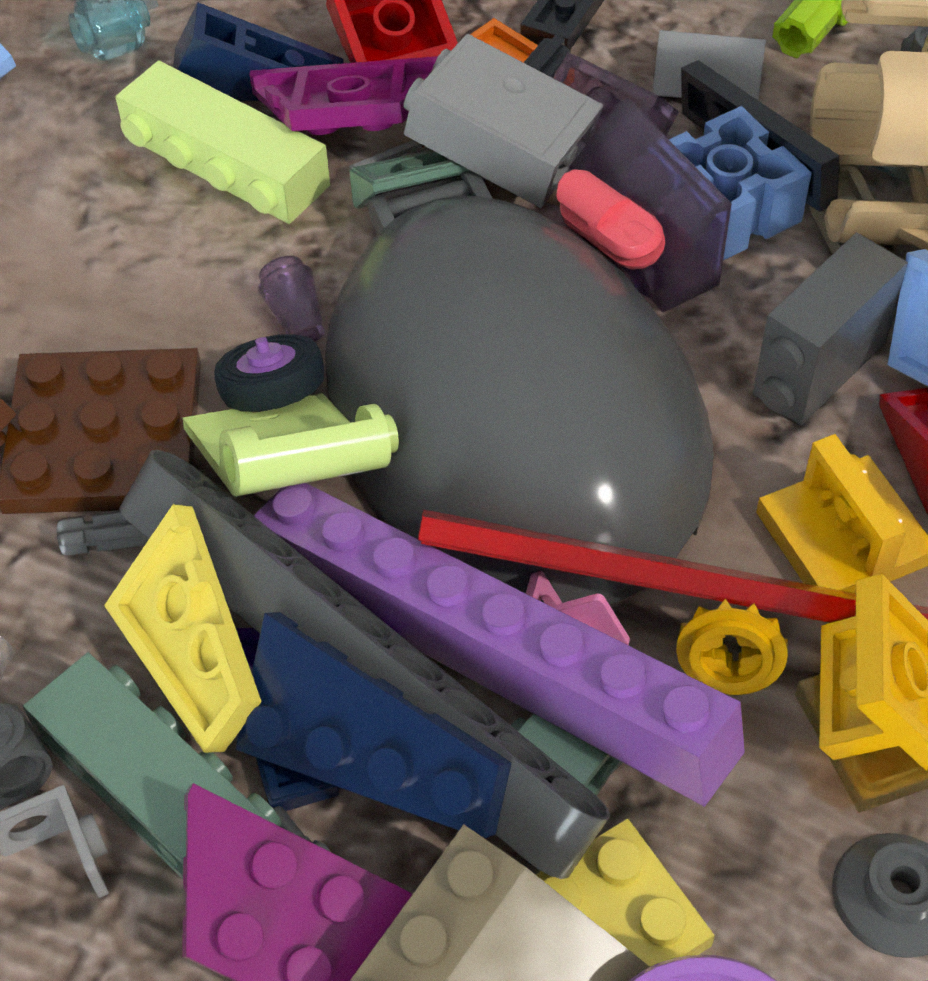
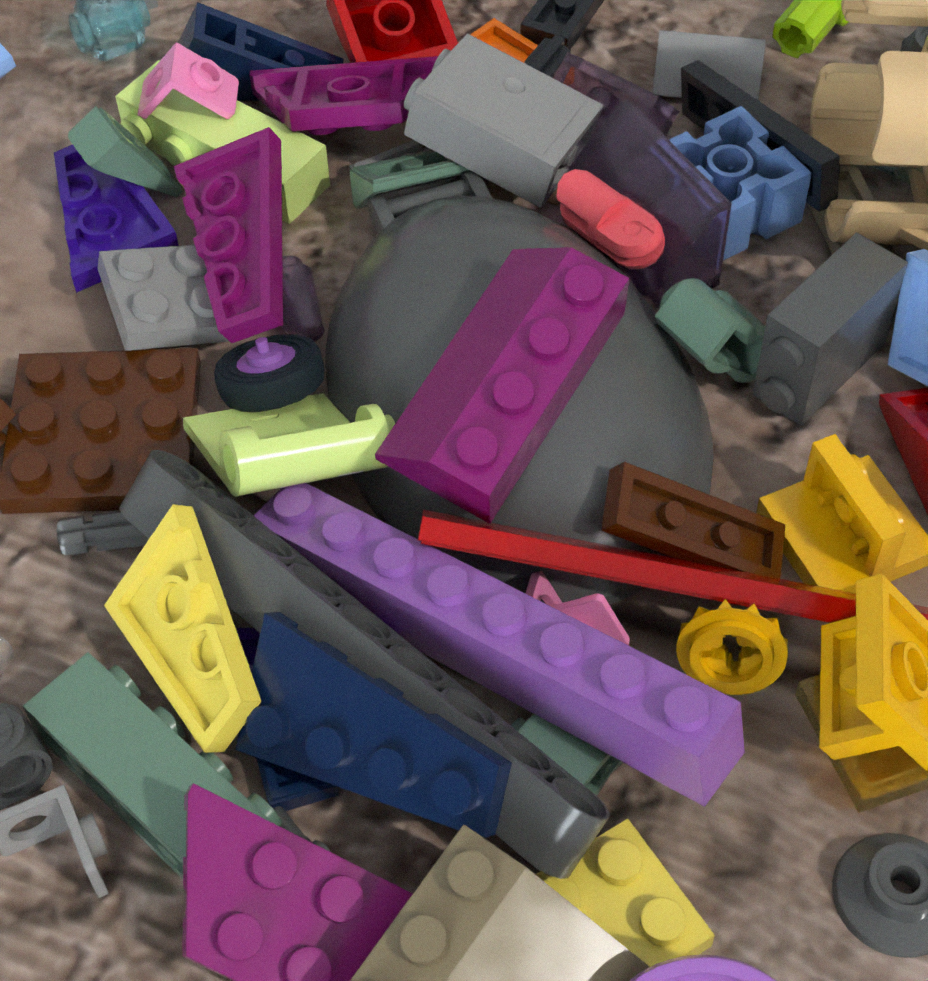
(104, 216): none -> dark purple wing
(119, 153): none -> sand green slope
(158, 297): none -> light grey plate
(193, 77): none -> bright pink bracket
(238, 226): none -> magenta wing
(506, 377): none -> magenta slope
(690, 523): none -> reddish brown plate
(713, 328): none -> sand green brick

